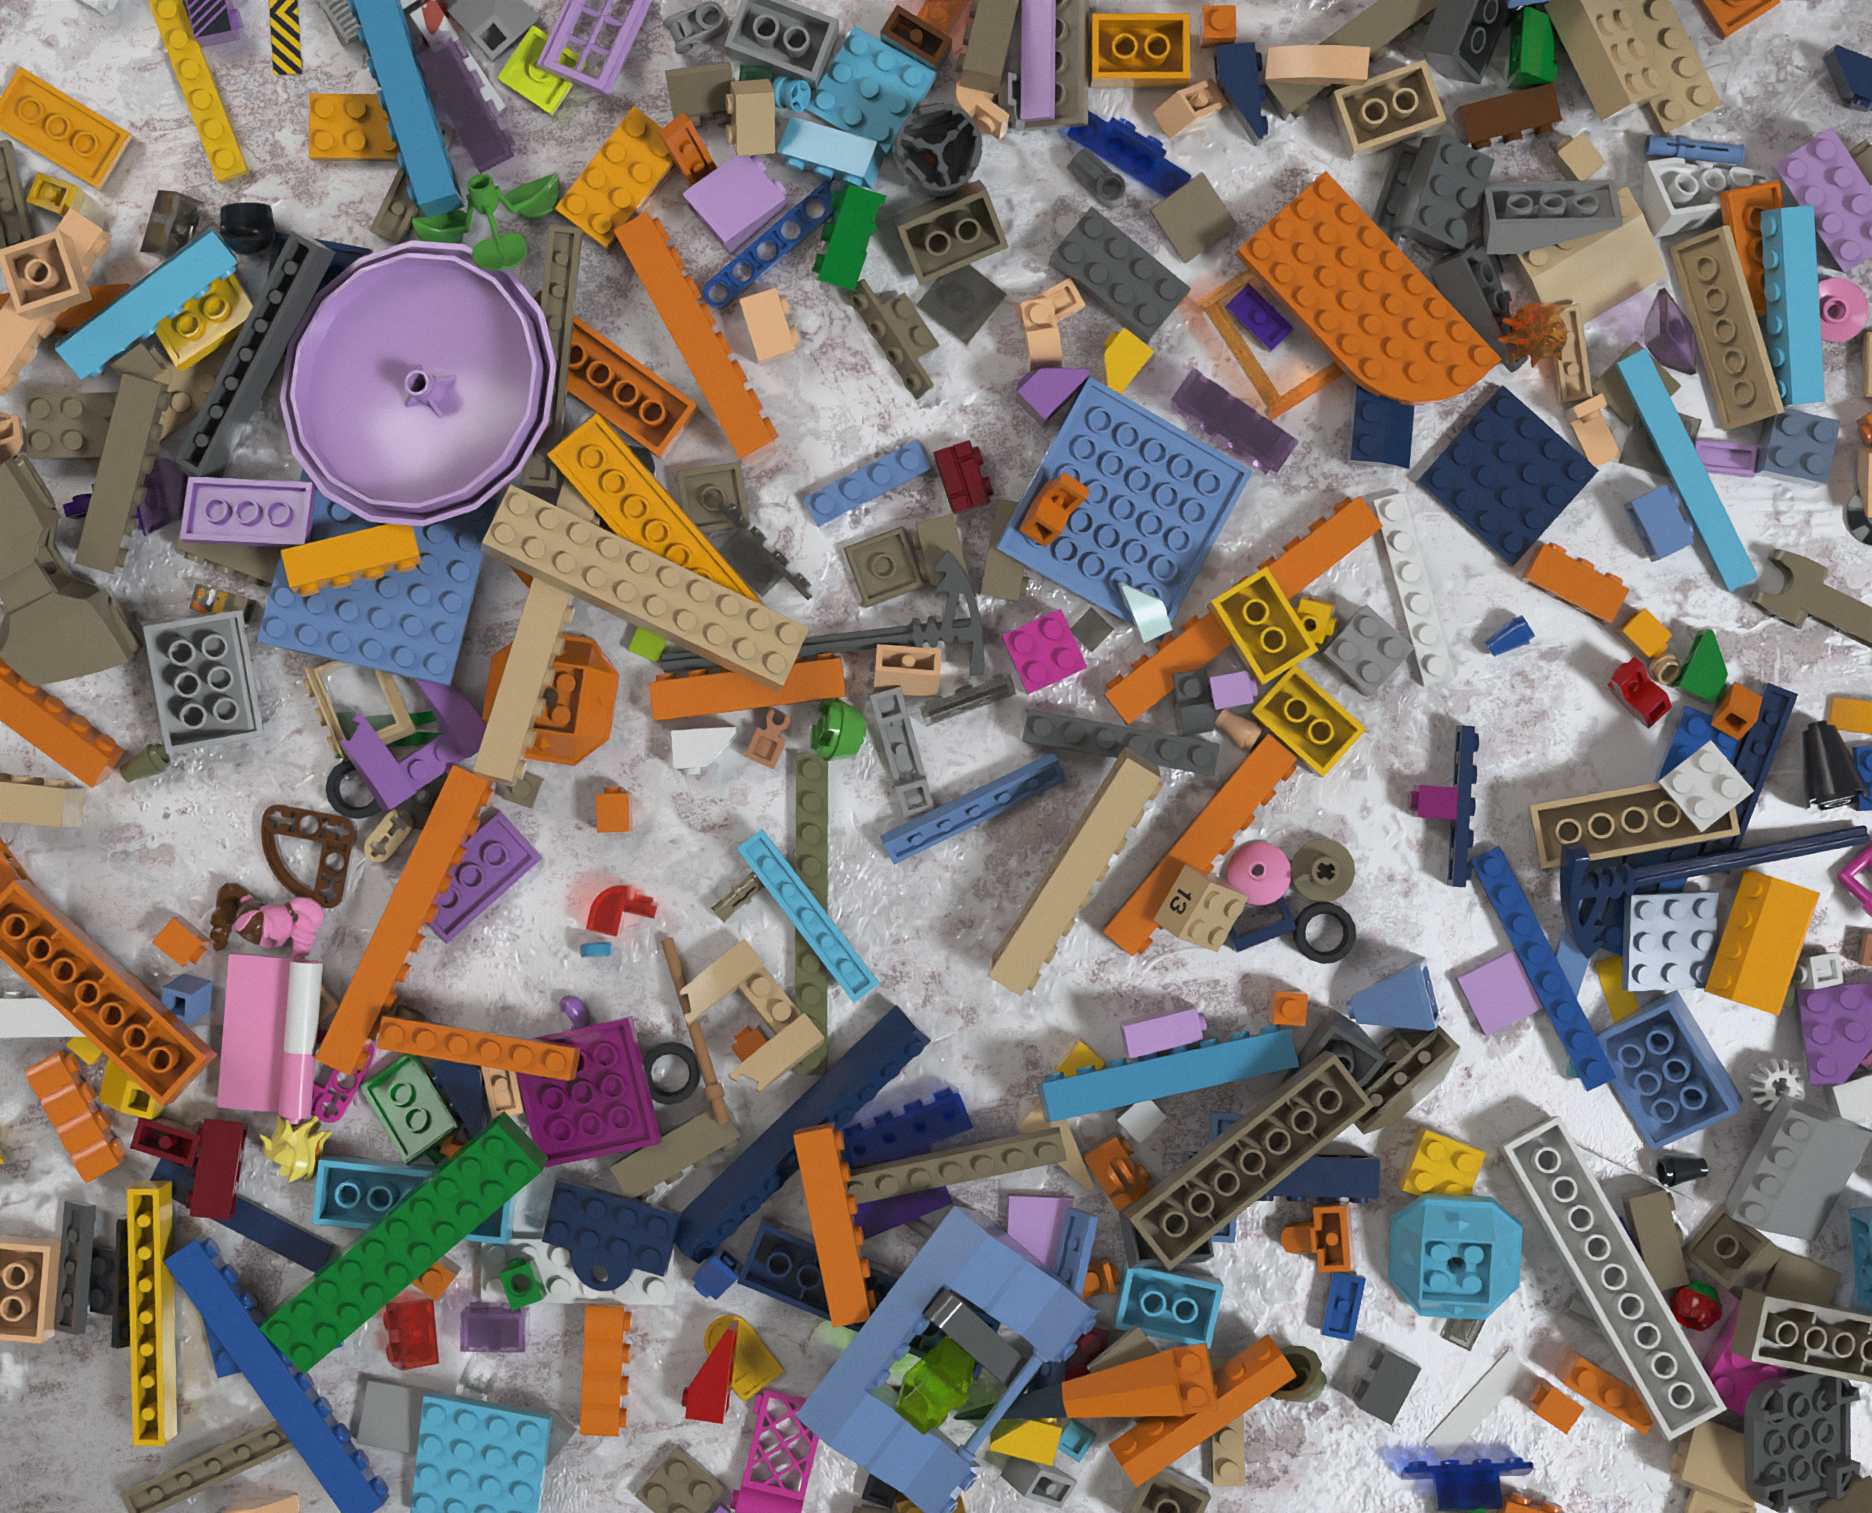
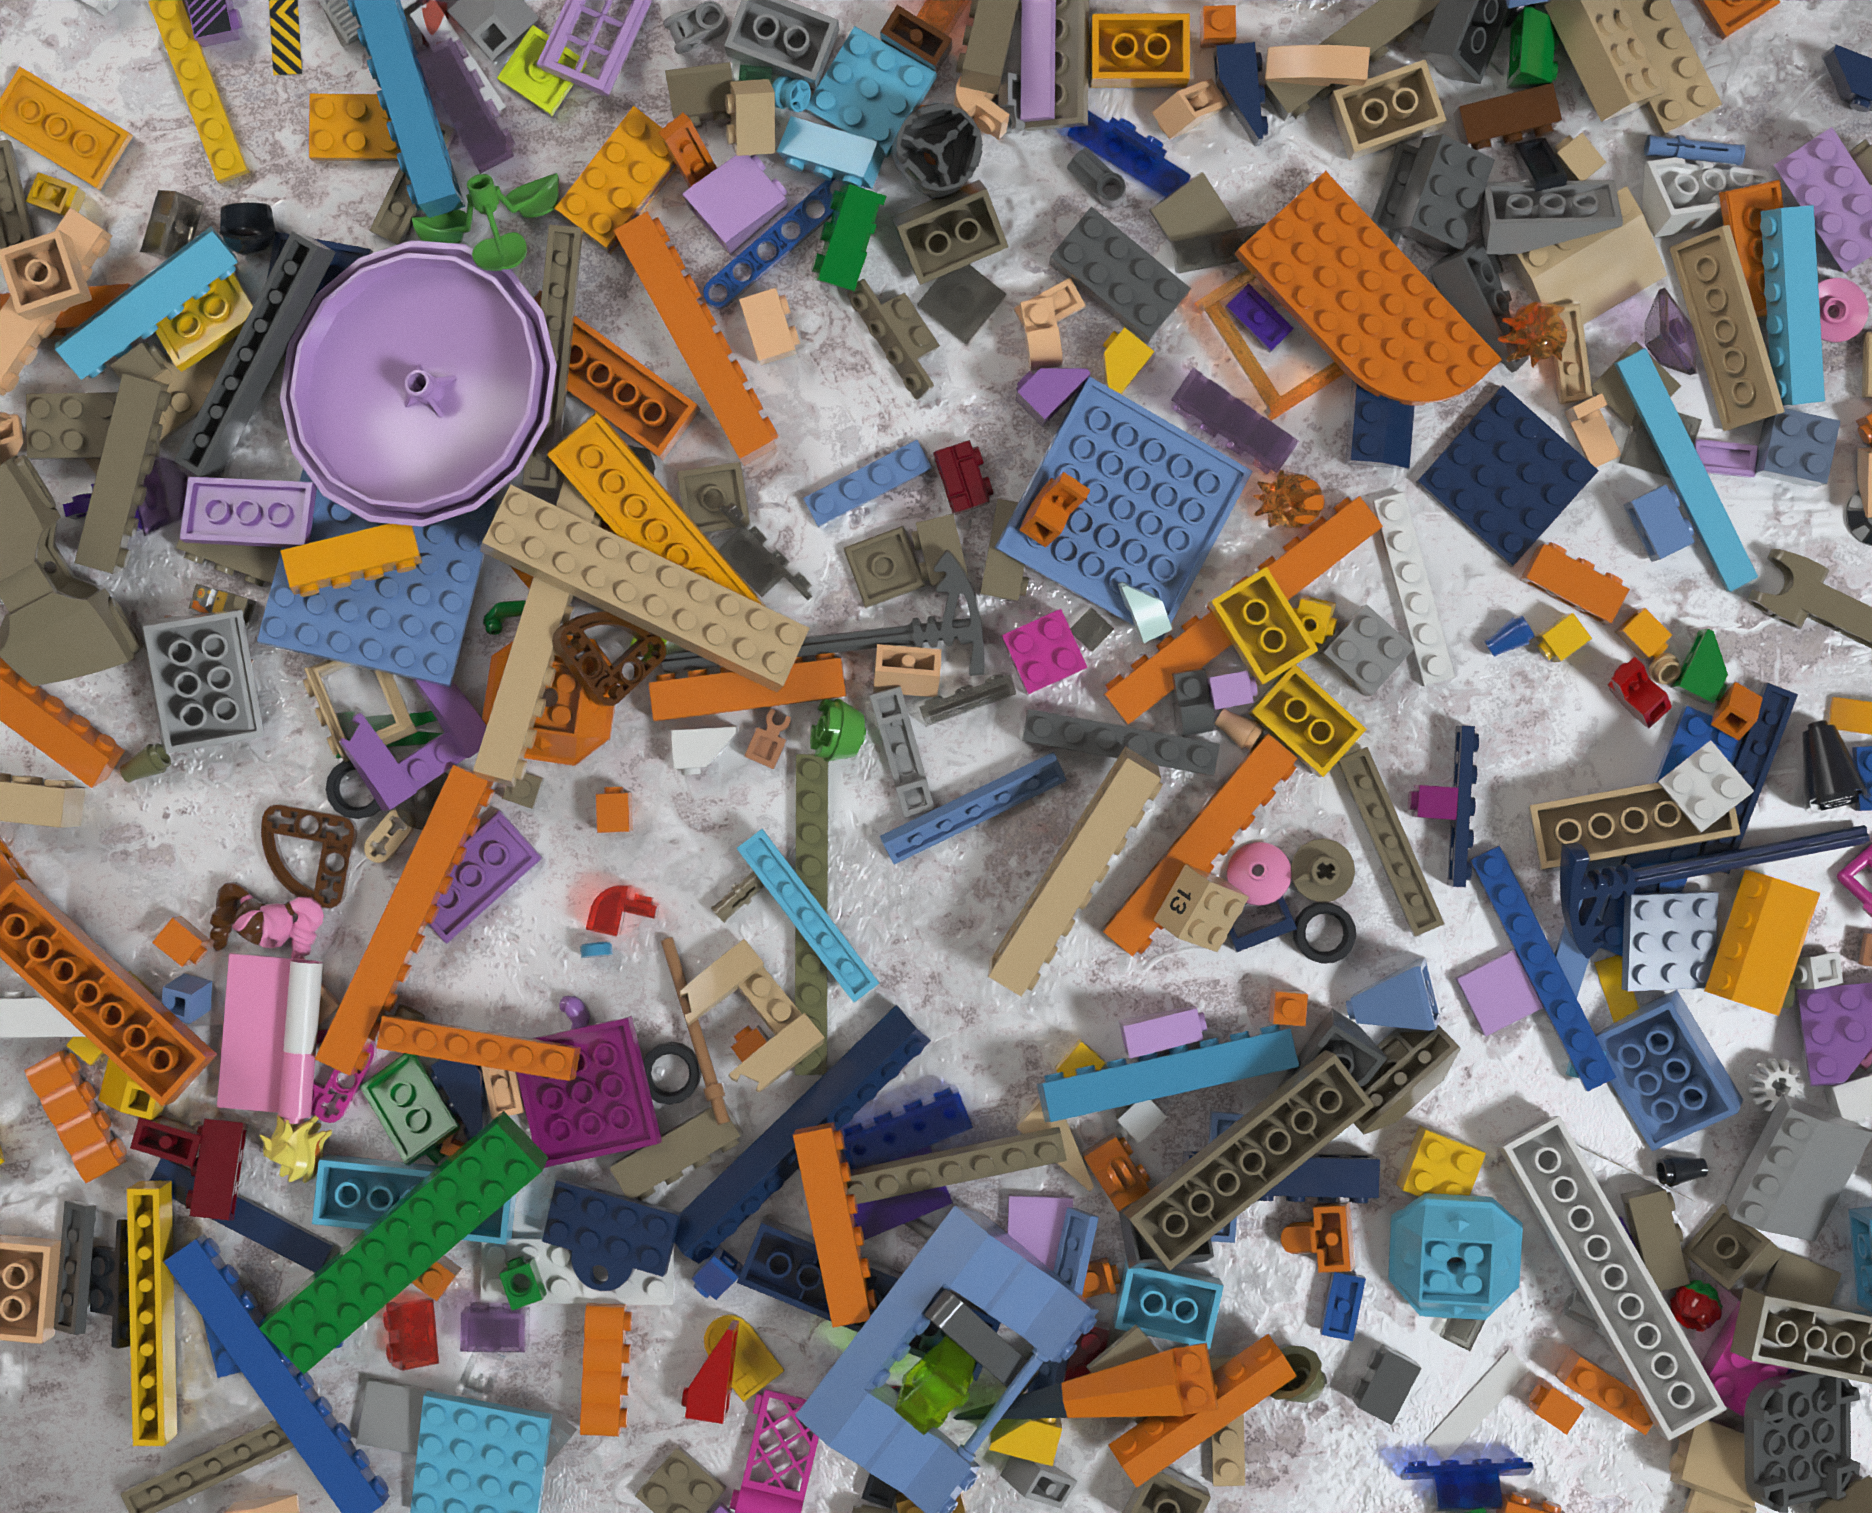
(499, 613): none -> green arm
(603, 674): none -> reddish brown beam
(1075, 1439): medium azure tile -> none
(1211, 248): none -> clear smoke plate
(1290, 500): none -> clear orange hair
(1390, 842): none -> dark tan plate
(1540, 164): none -> black tile
(1562, 638): none -> yellow brick

